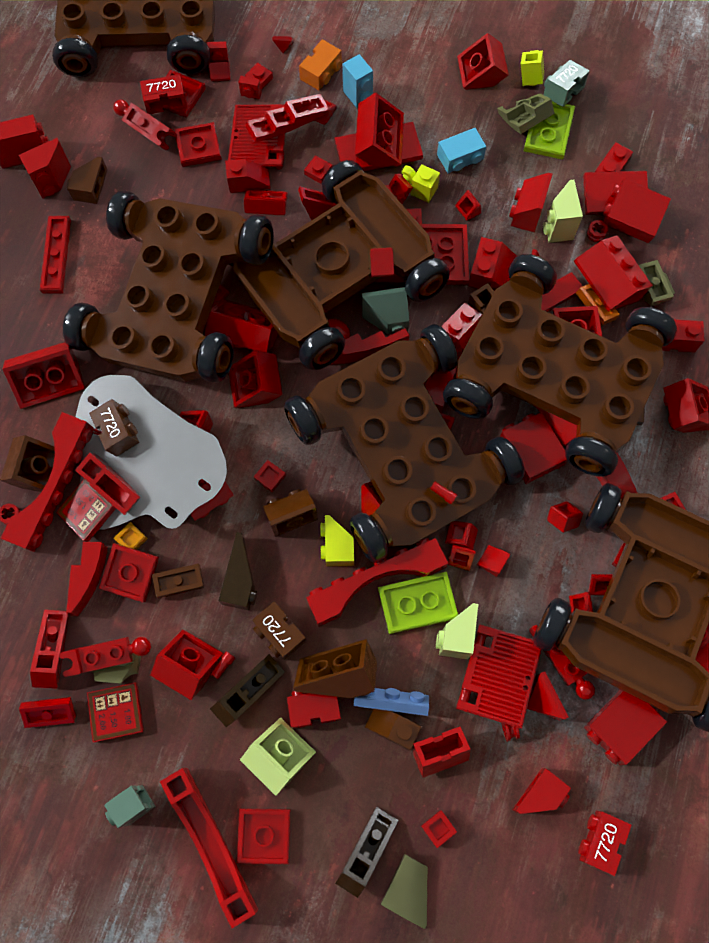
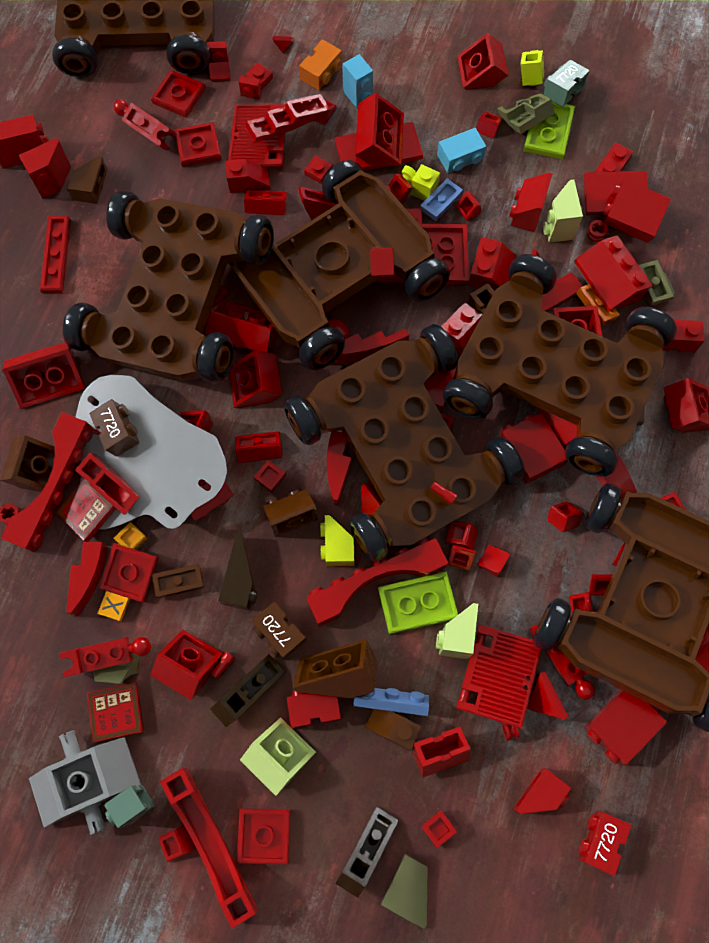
(47, 712): red plate -> none
(50, 643): red slope -> none
(106, 772): none -> light grey slope
(113, 606): none -> light orange tile
(163, 93): red brick -> none
(176, 843): none -> red slope
(258, 447): none -> red slope
(337, 465): none -> red slope
(386, 309): sand green slope -> none
(441, 199): none -> medium blue plate
(489, 124): none -> red slope

